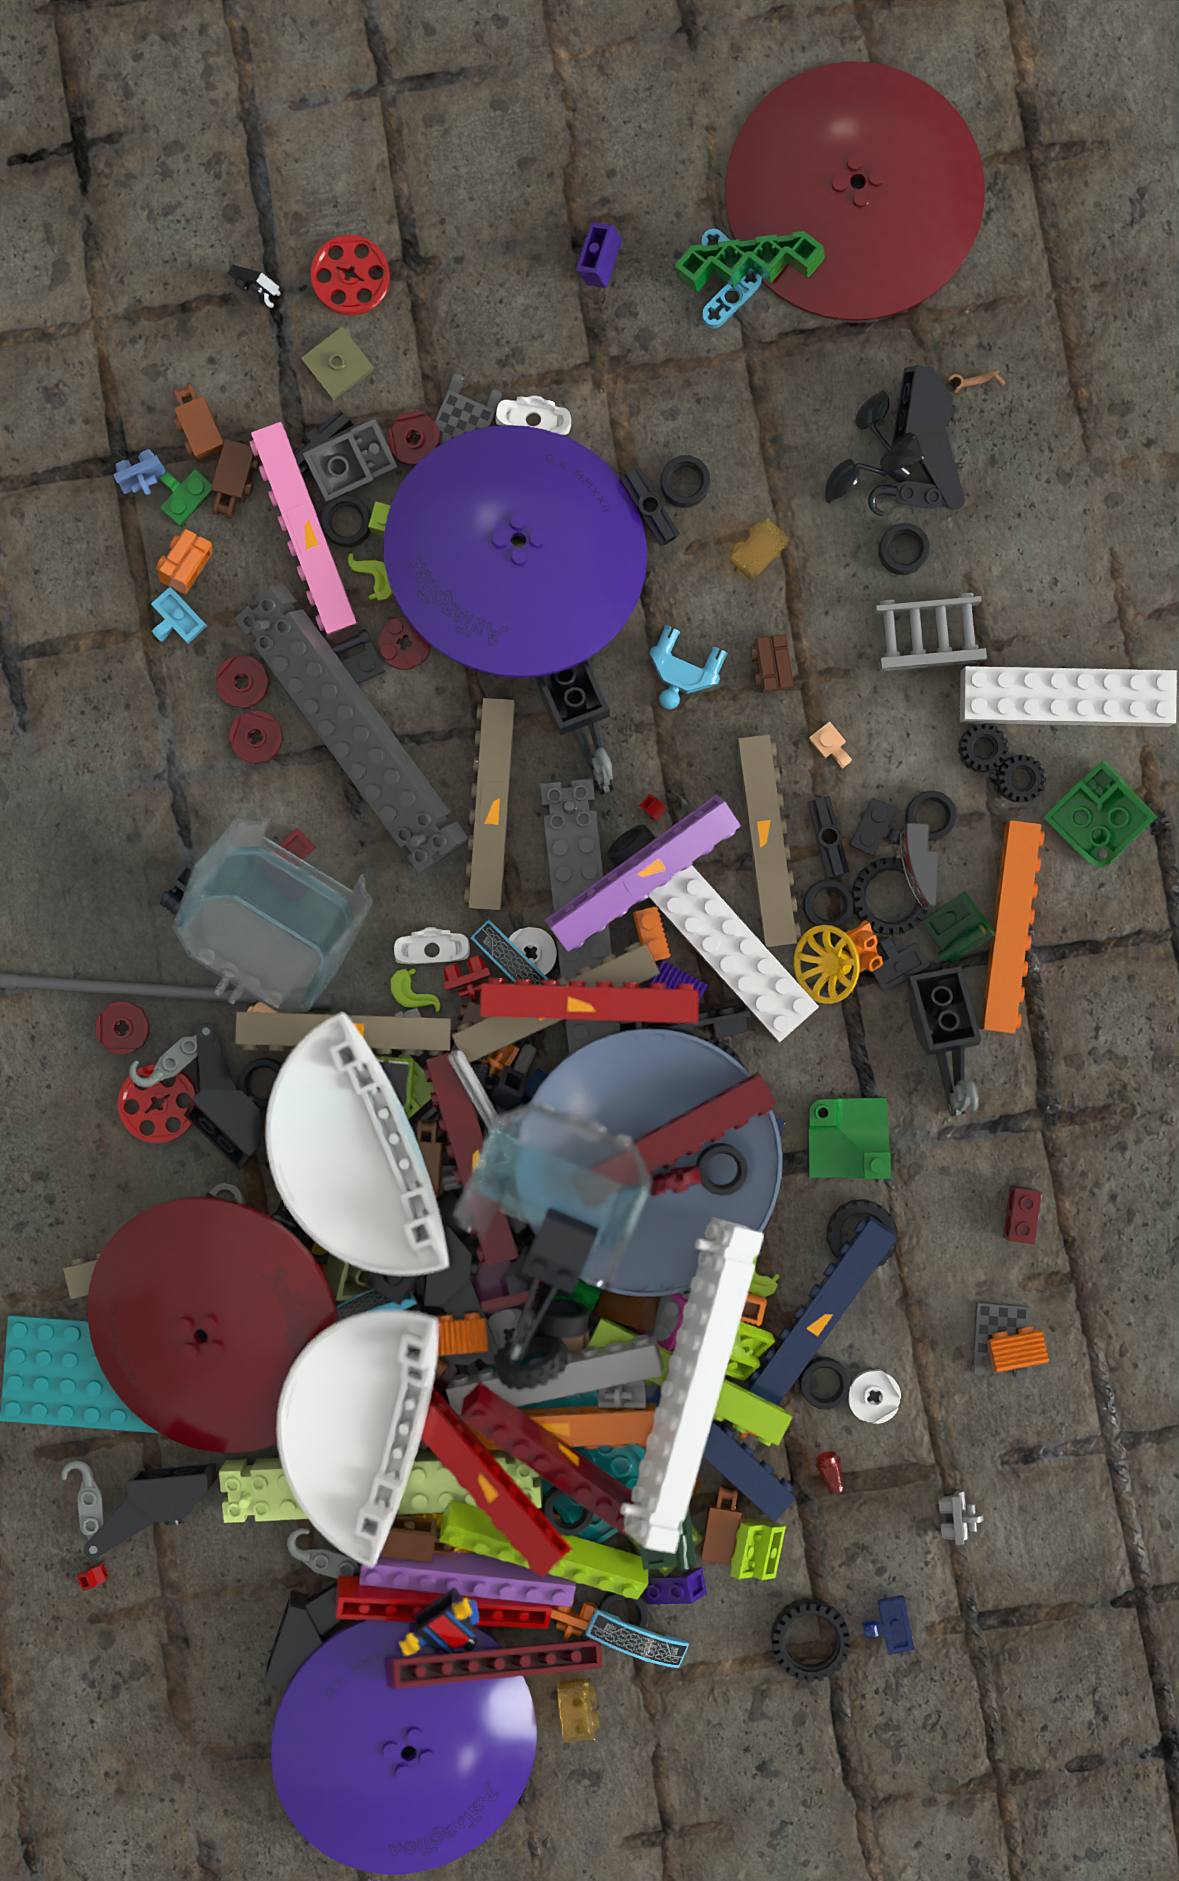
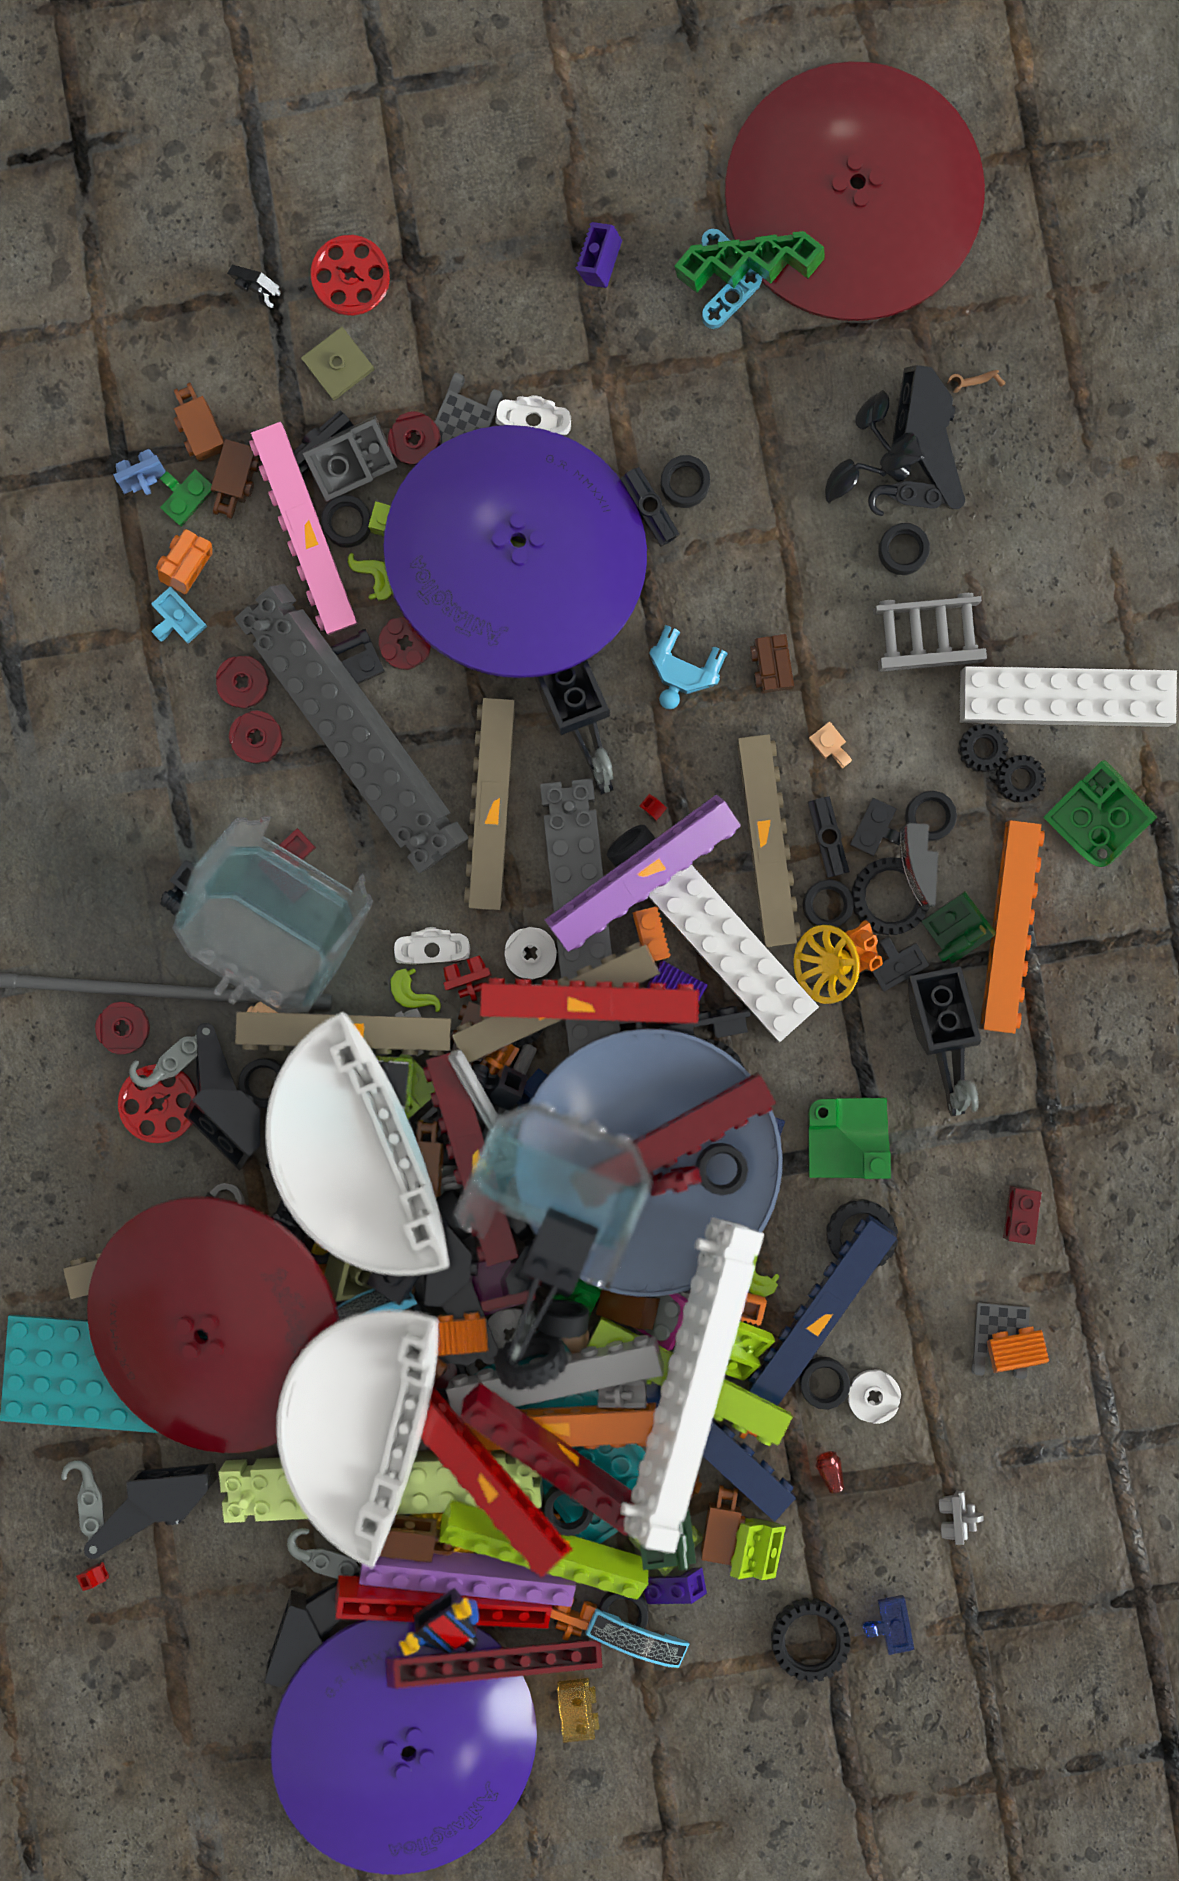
(506, 954): black slope -> none
(759, 549): clear yellow brick -> none

